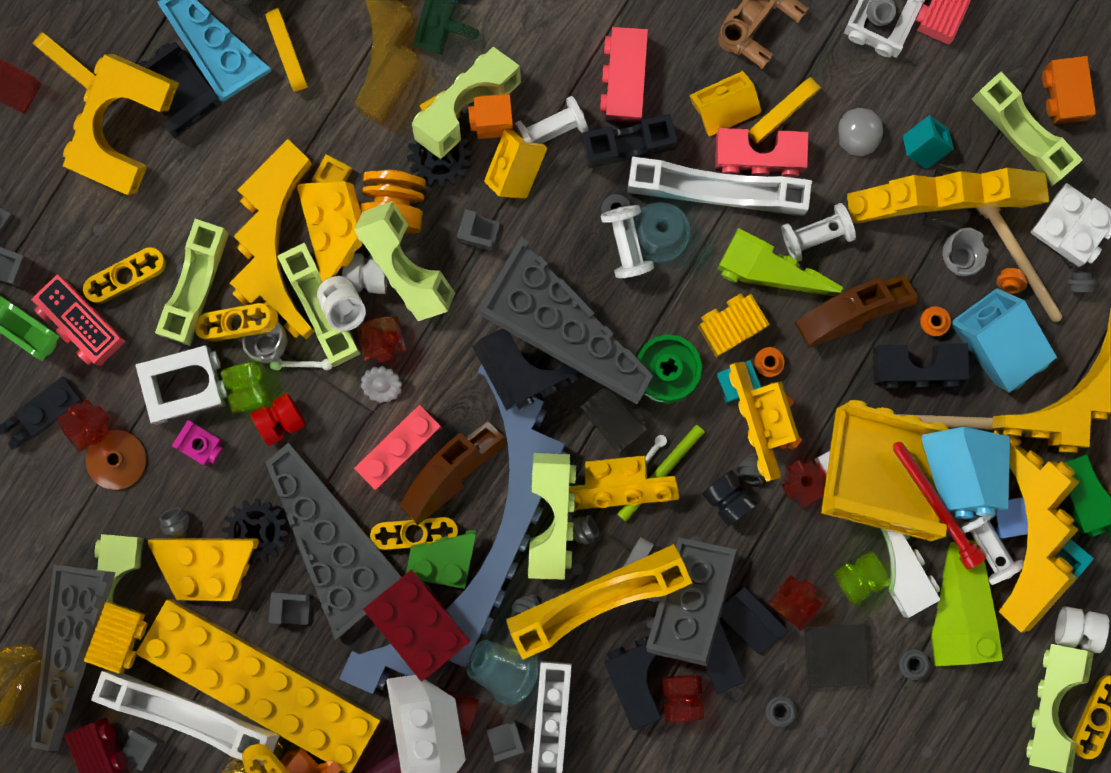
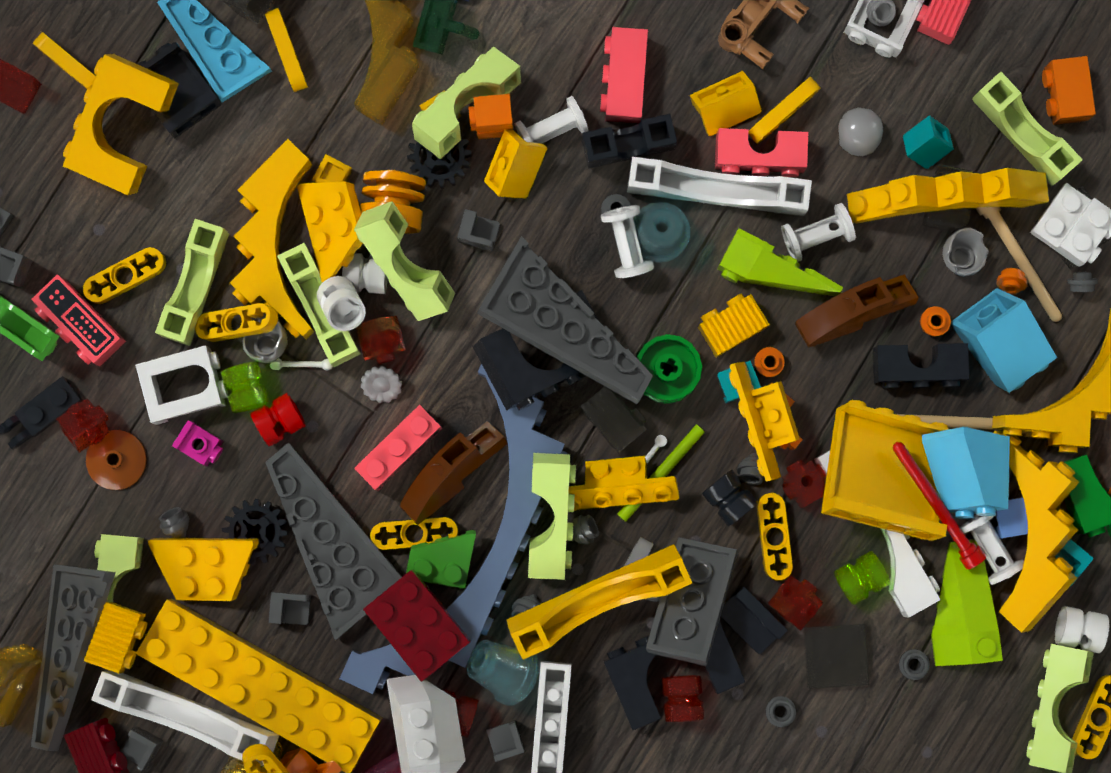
(784, 558): none -> yellow beam

